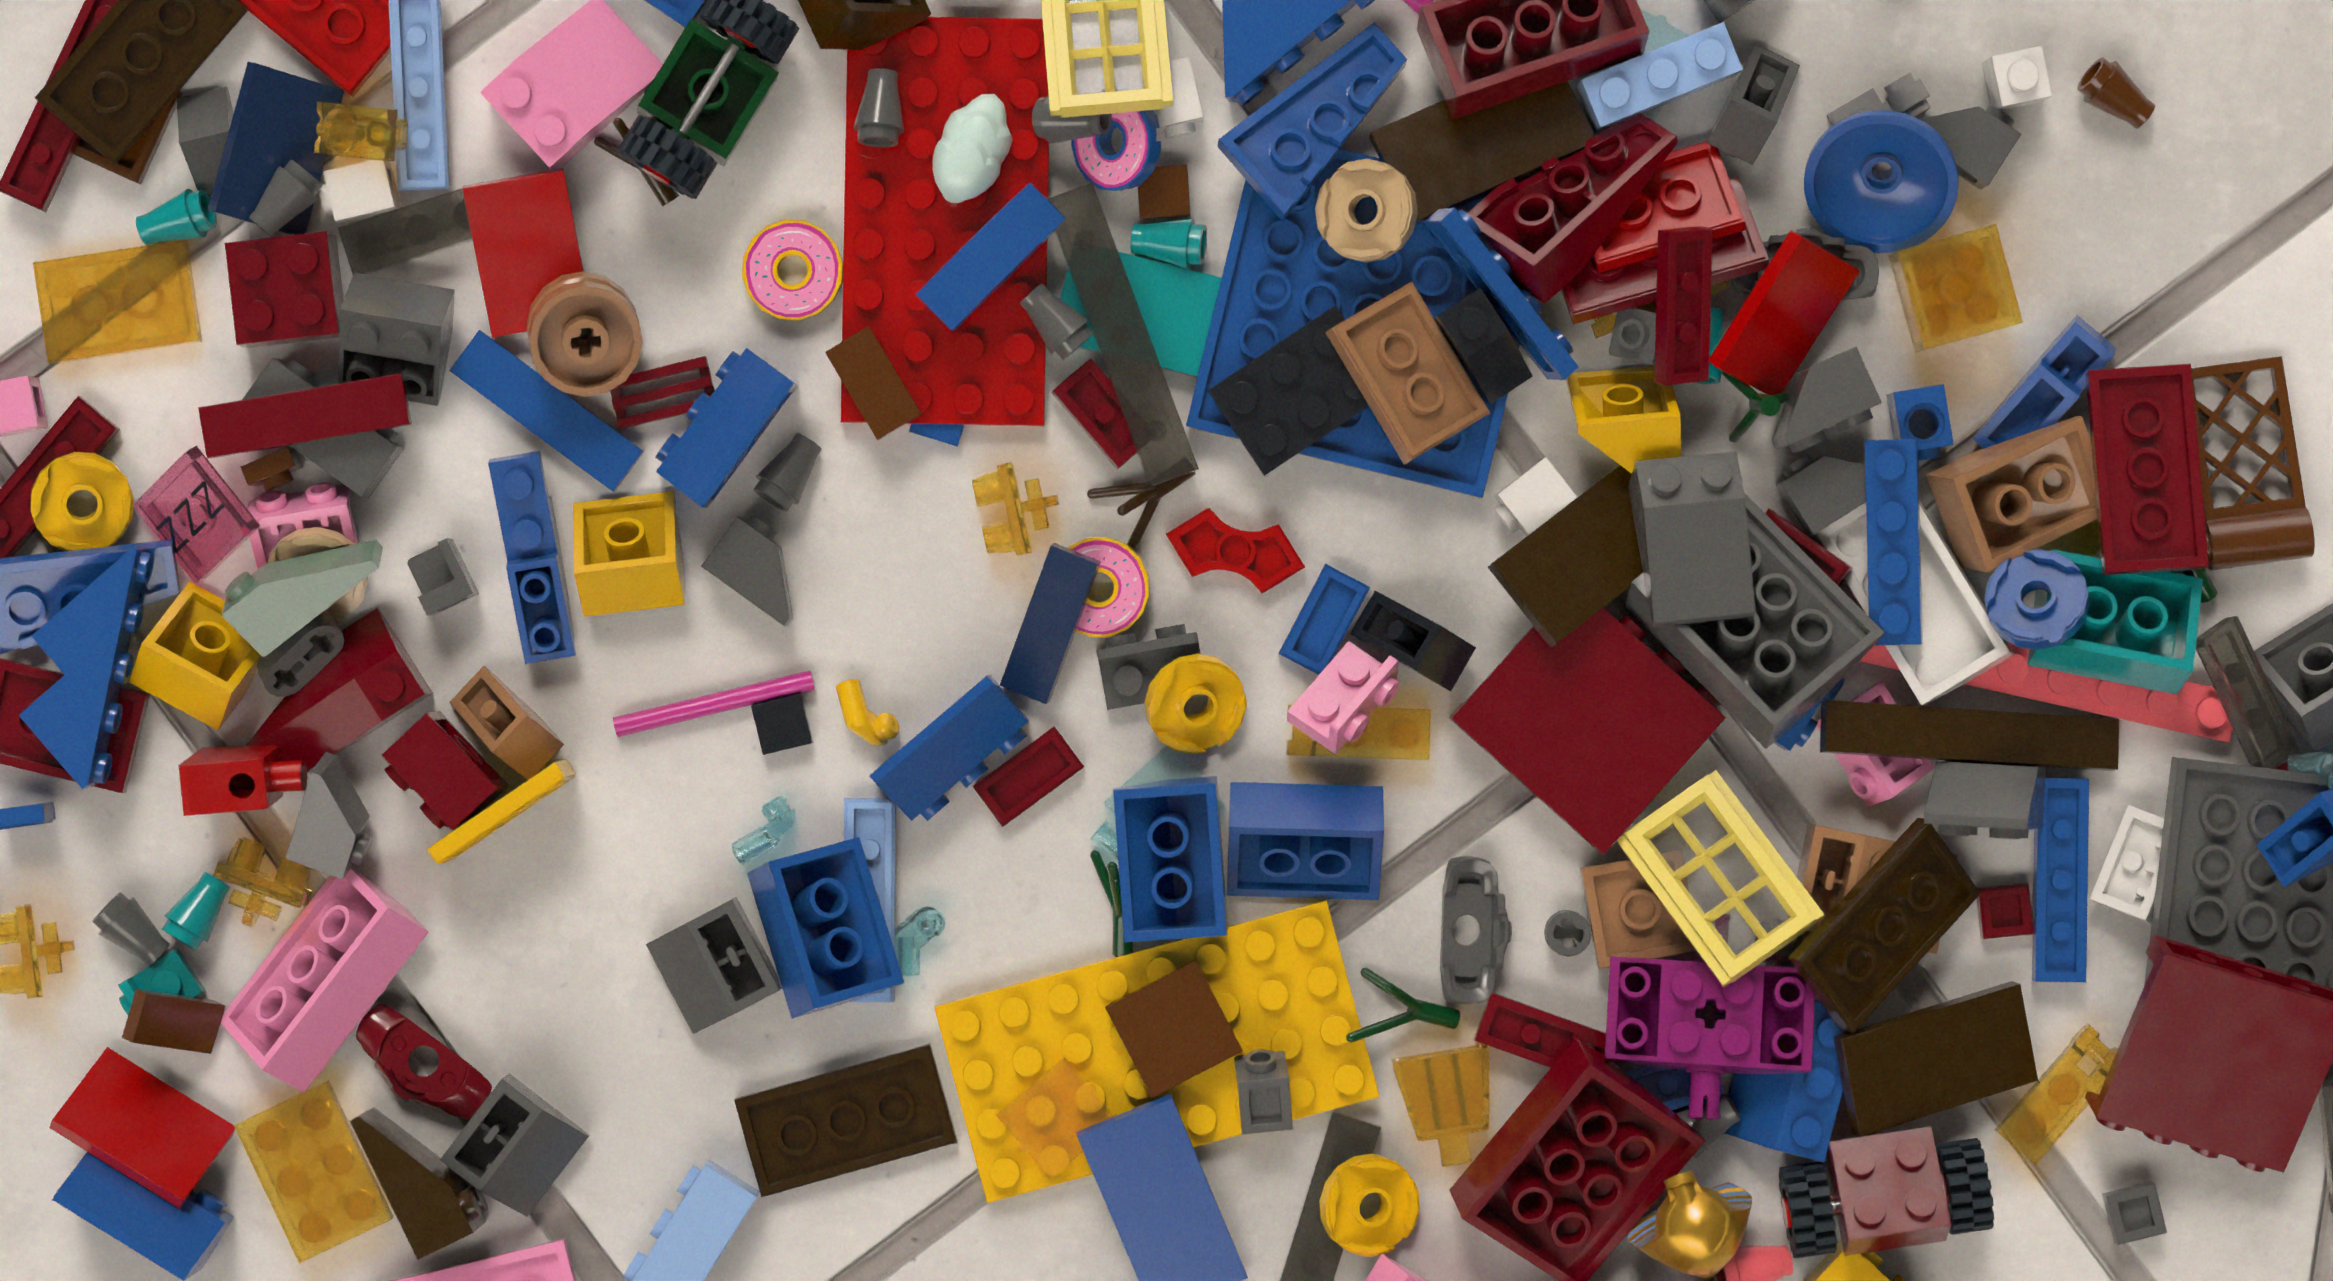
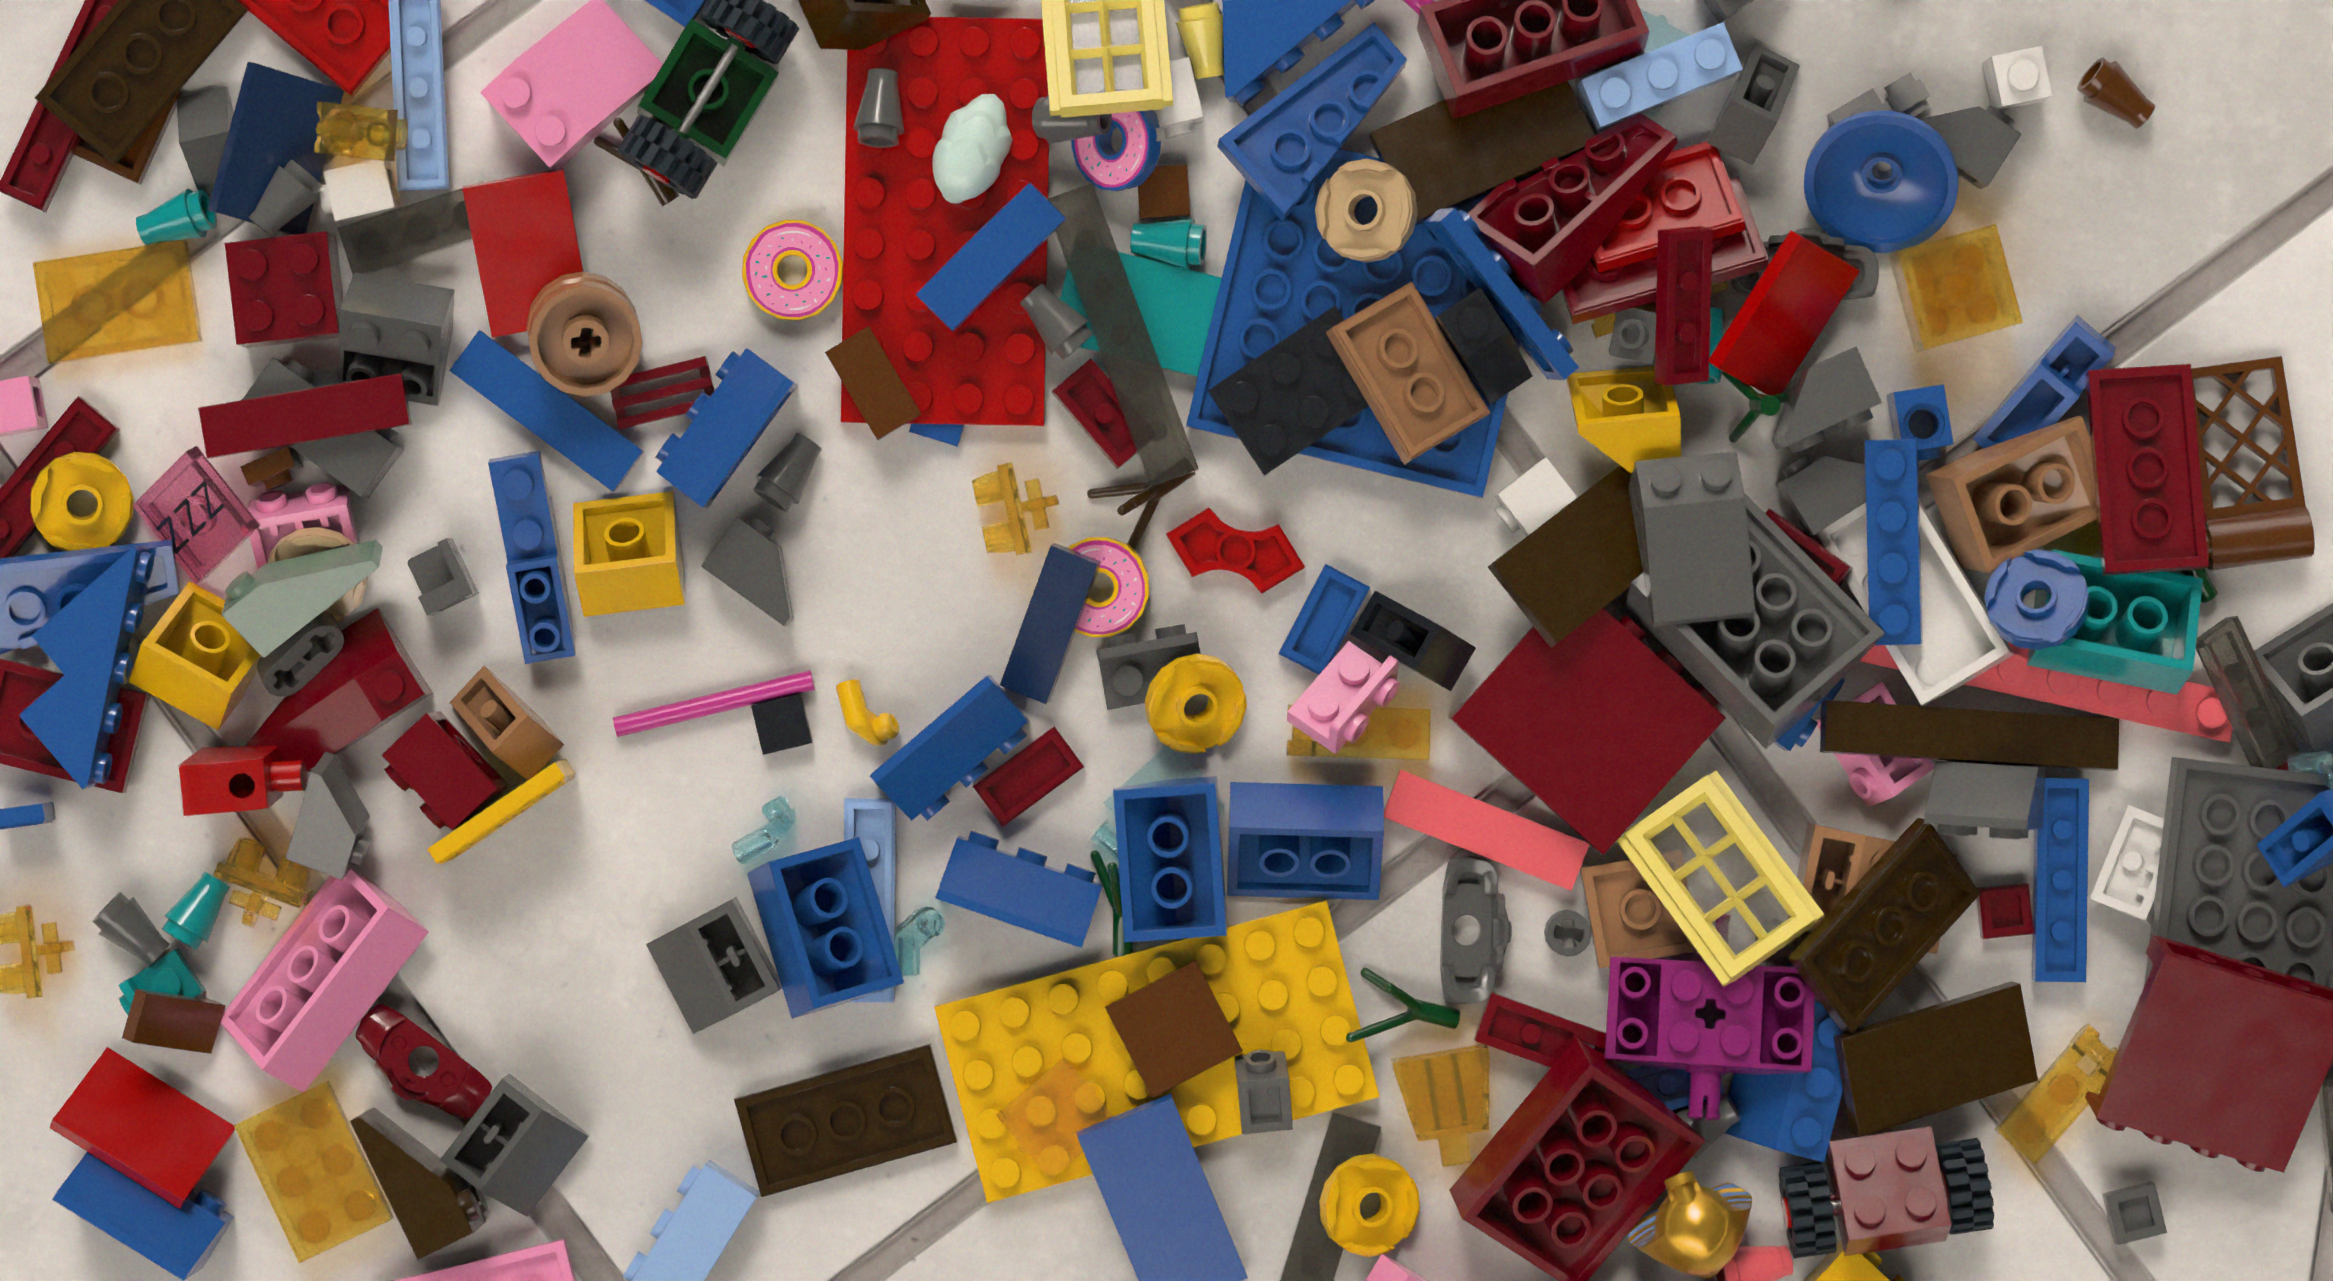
(1020, 888): none -> blue slope
(1203, 38): none -> light yellow cone
(1485, 830): none -> coral tile

